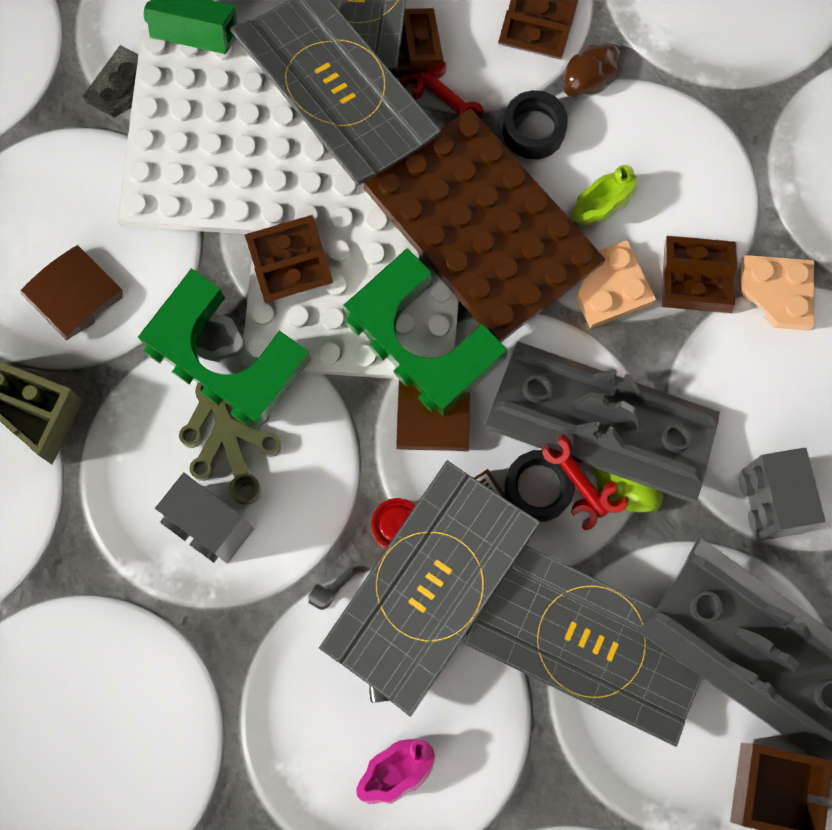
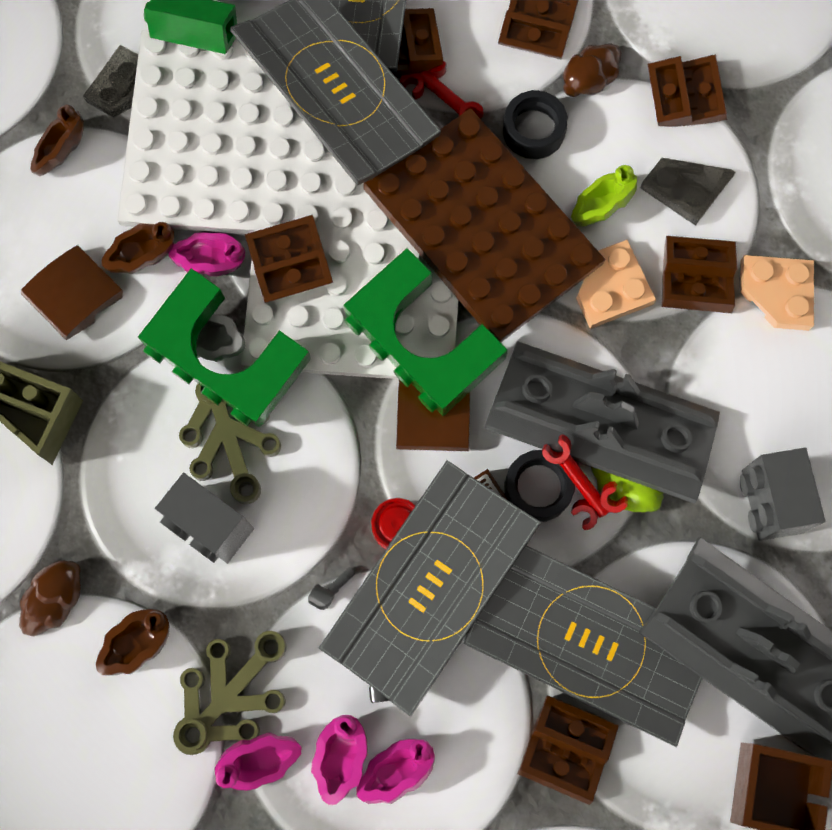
(50, 597): none -> reddish brown arm
(58, 141): none -> reddish brown arm
(133, 642): none -> reddish brown arm
(139, 248): none -> reddish brown arm
(208, 253): none -> dark pink arm
(226, 696): none -> olive plant
(256, 761): none -> dark pink arm
(339, 758): none -> dark pink arm
(568, 750): none -> reddish brown slope
(686, 186): none -> clear smoke wing
(687, 91): none -> reddish brown slope

